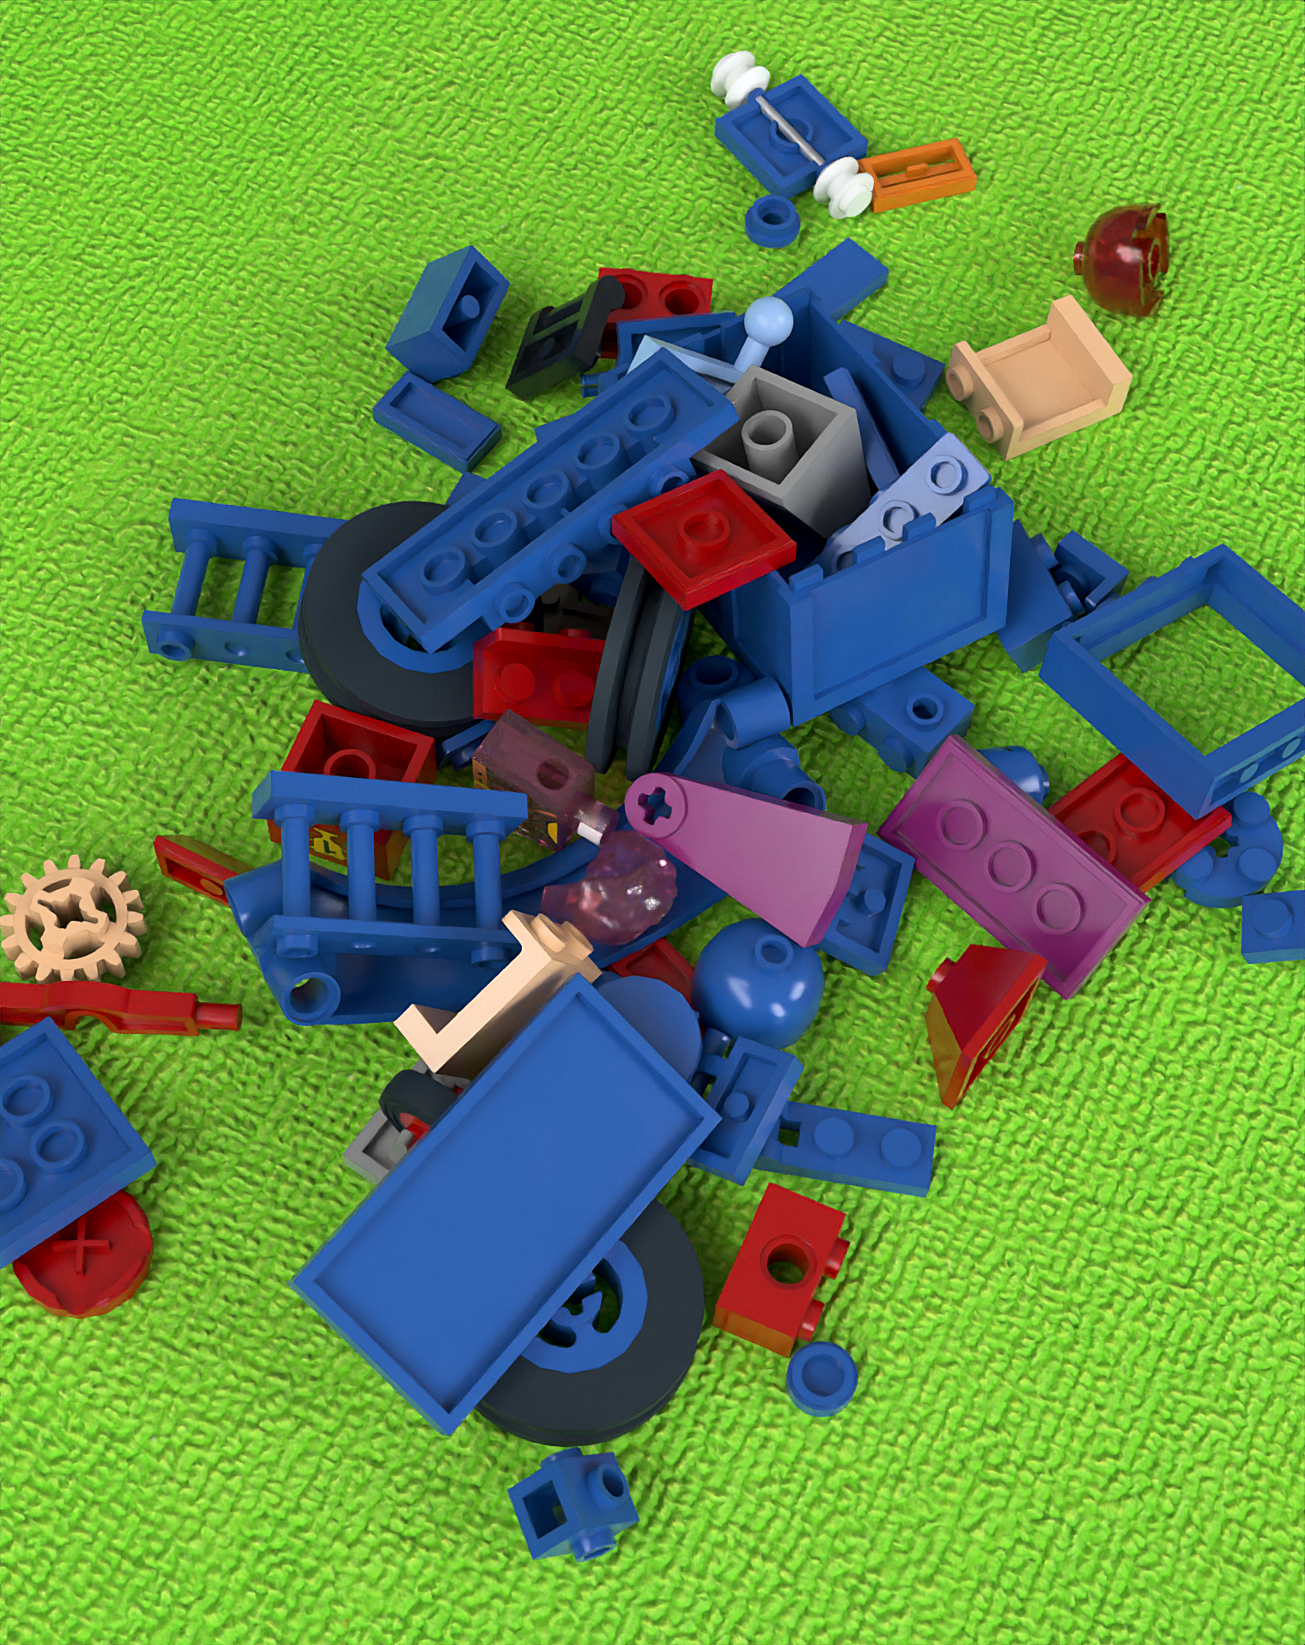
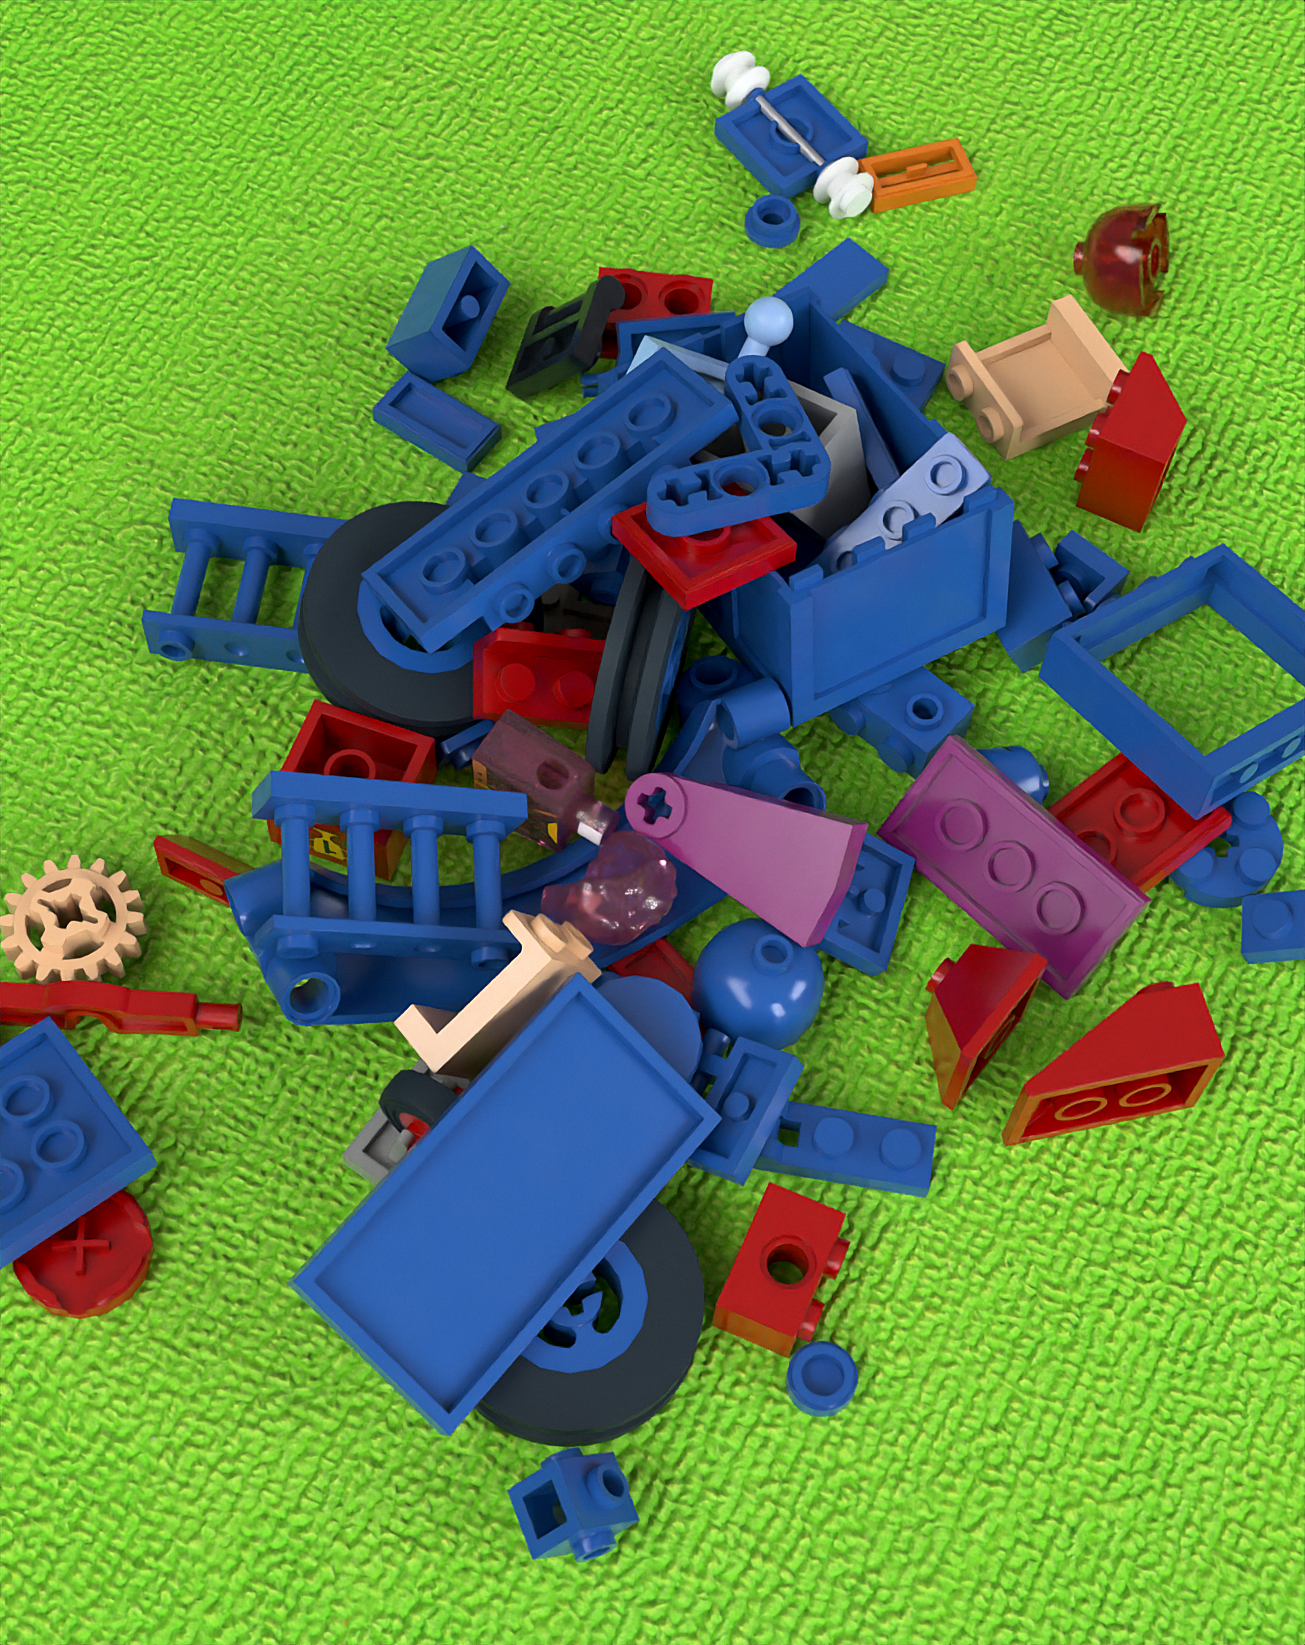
(792, 463): none -> blue beam
(1130, 446): none -> red slope
(1133, 1065): none -> red slope

